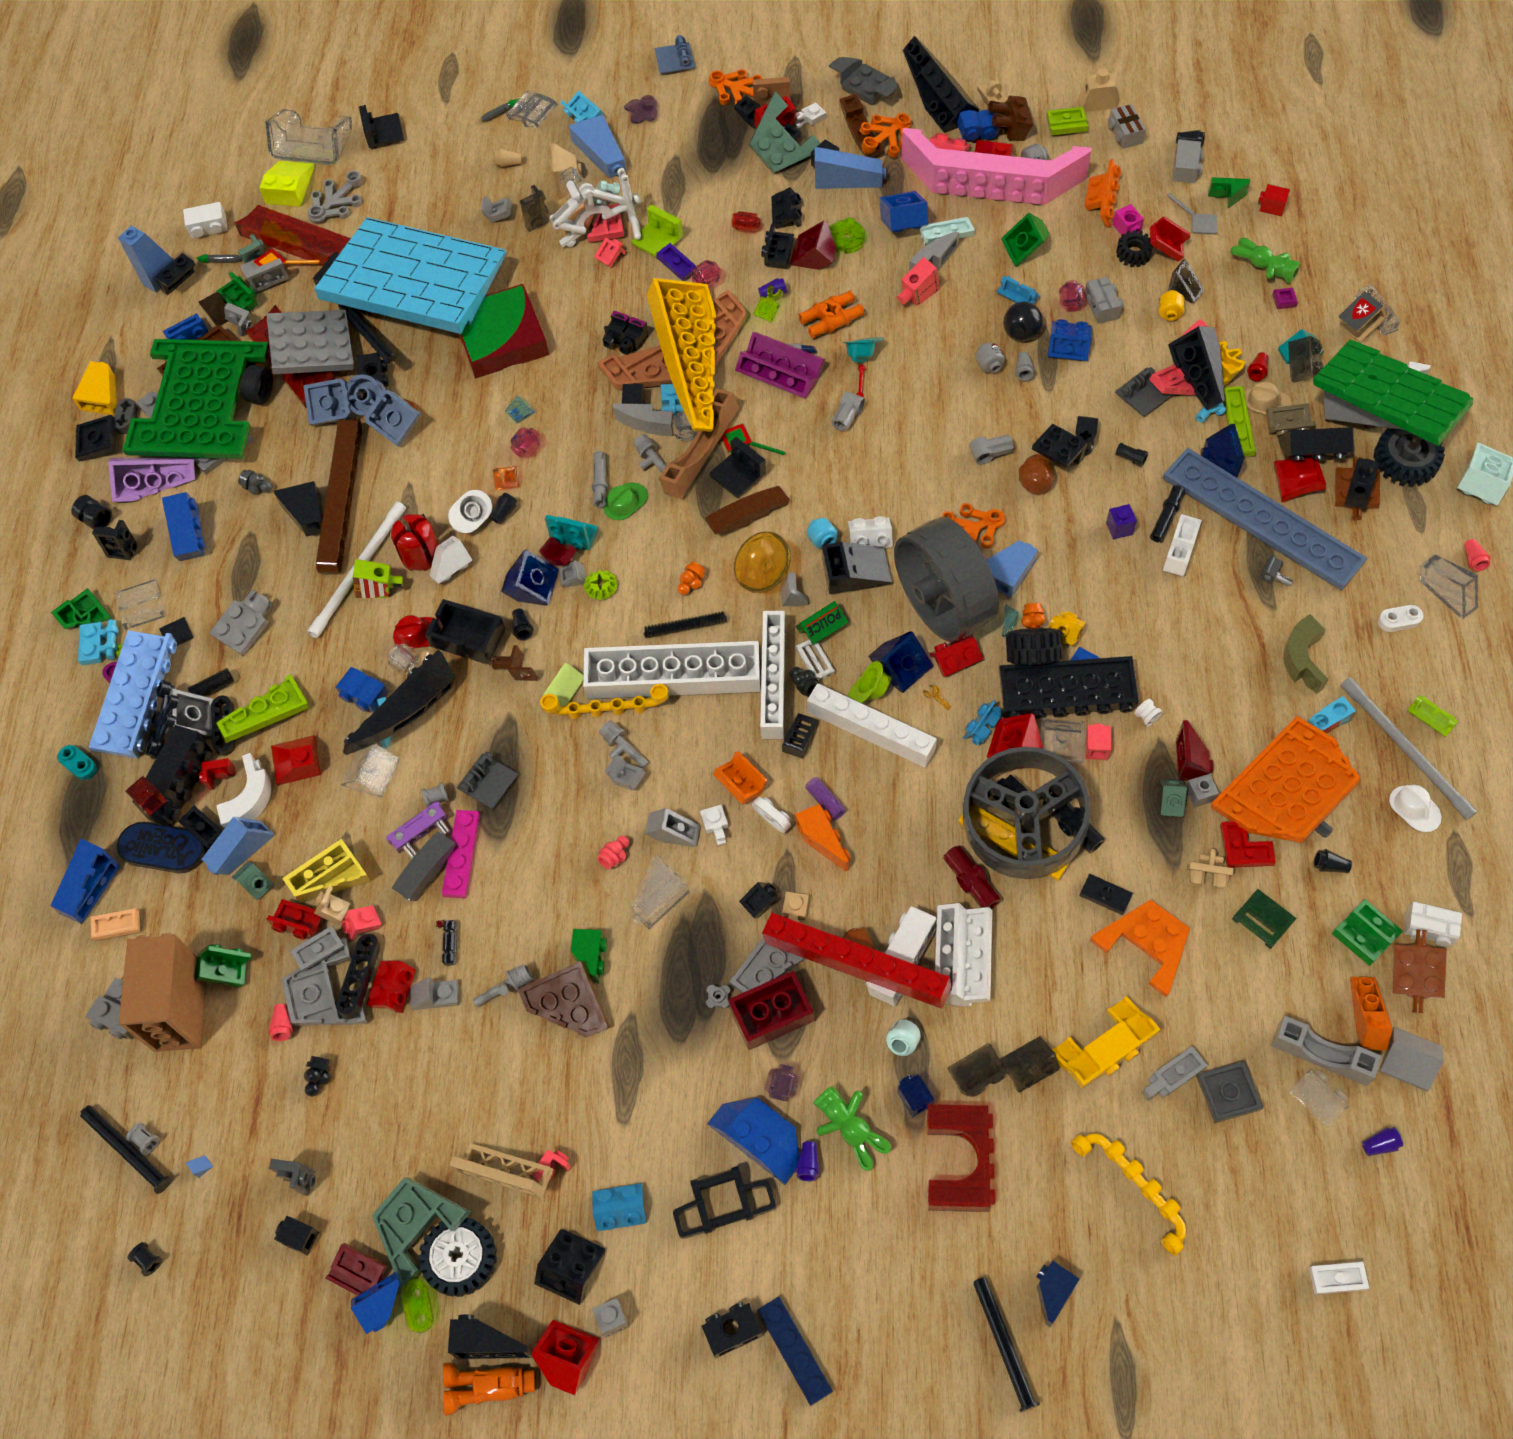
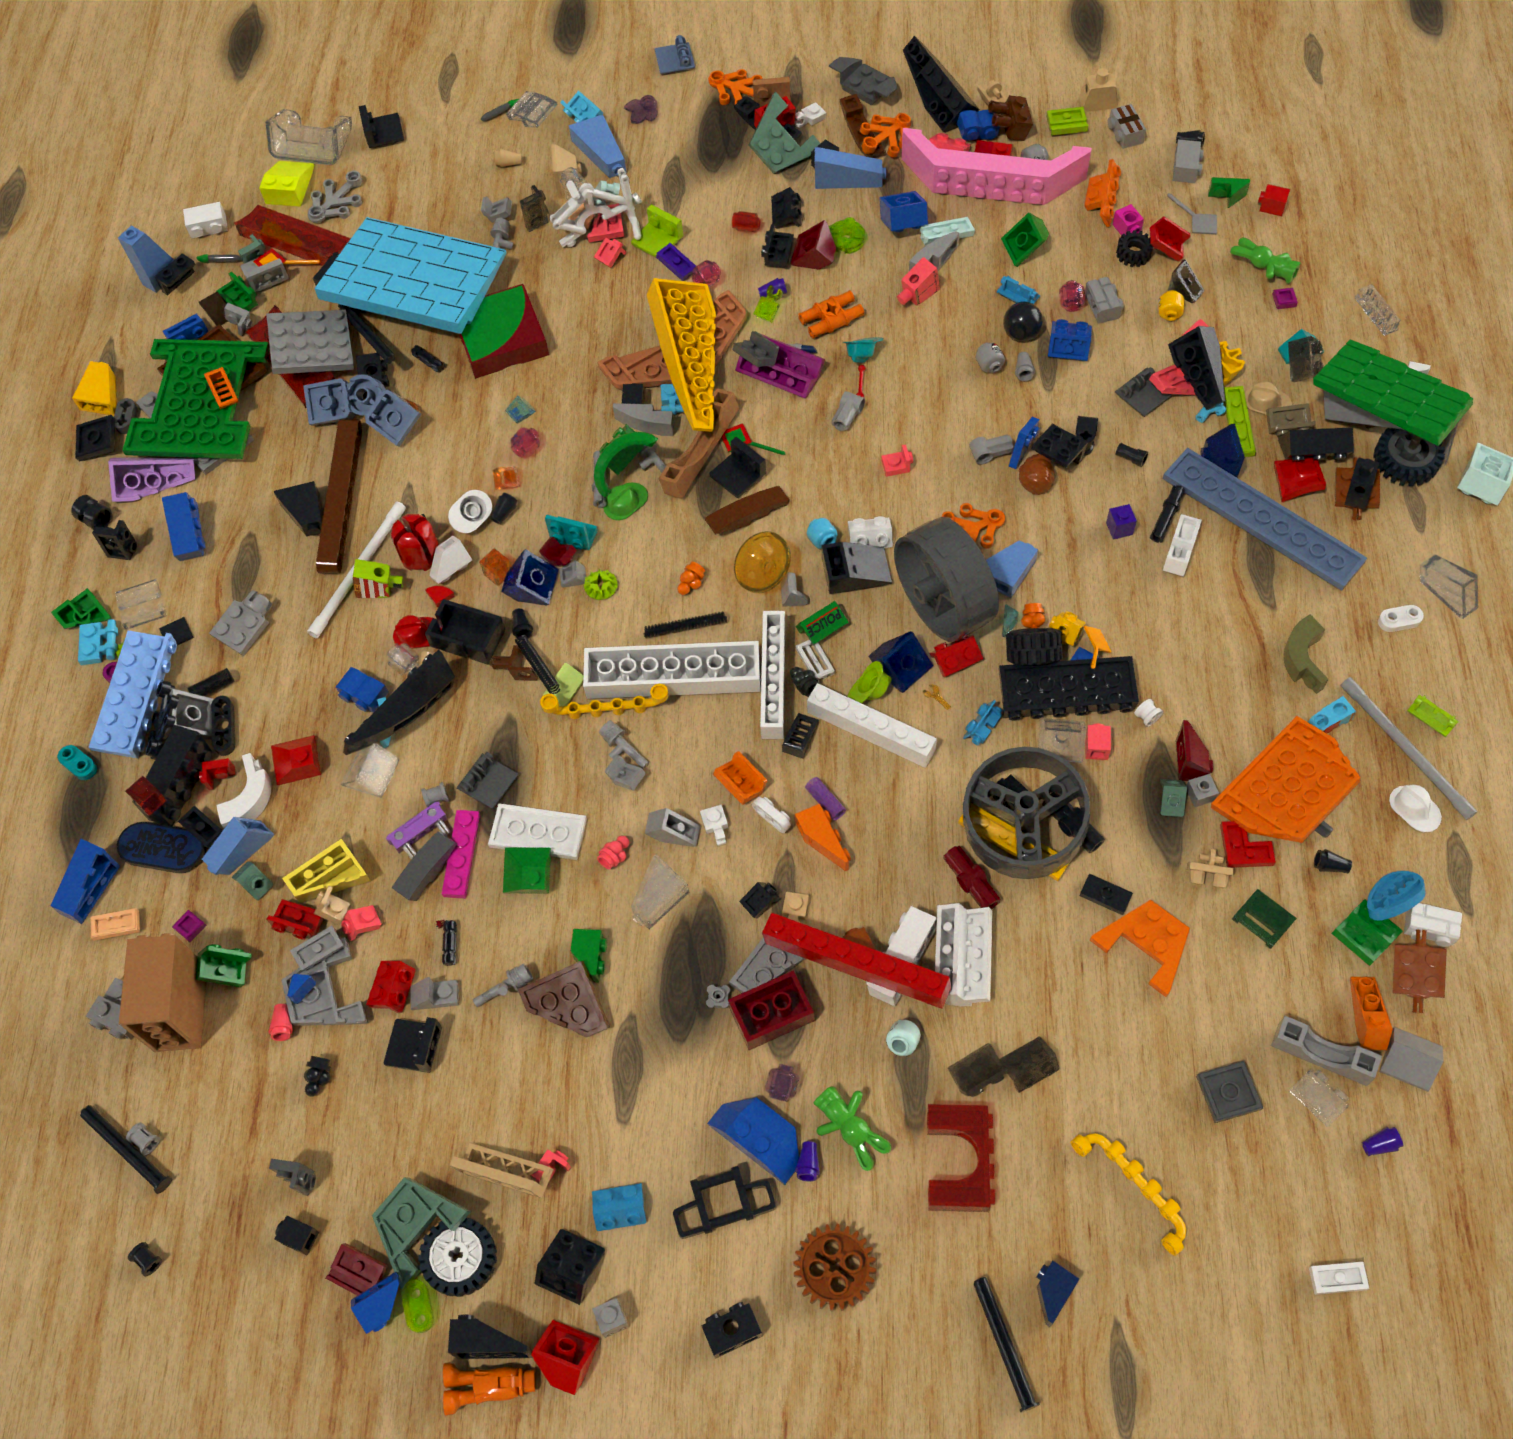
(189, 926): none -> magenta tile
(199, 1166): medium blue piece -> none
(217, 375): none -> orange slope
(254, 482): dark grey piece -> none
(256, 384): black tyre -> none
(273, 706): lime wing -> none
(300, 987): none -> blue slope
(354, 975): black beam -> none
(413, 1045): none -> black bracket
(427, 358): none -> black axle
(438, 593): none -> red tile
(495, 566): none -> clear orange brick
(500, 233): none -> light grey piece
(527, 870): none -> green slope
(538, 661): none -> black piece
(538, 828): none -> white tile
(619, 453): none -> green piece
(626, 332): black hips -> none
(682, 429): clear head -> none
(757, 350): none -> dark grey bracket
(794, 1351): dark blue plate -> none
(820, 1286): none -> dark orange gear
(897, 462): none -> coral bracket
(914, 1094): clear blue brick -> none
(1014, 733): red slope -> none
(1024, 440): none -> blue wing
(1098, 642): none -> light orange piece
(1111, 1048): yellow bracket -> none
(1175, 1074): light grey hinge -> none
(1259, 367): red cone -> none
(1271, 573): dark grey piece -> none
(1362, 316): piece -> none
(1386, 903): none -> dark azure piece
(1449, 448): none -> light grey piece
(1477, 557): coral cone -> none

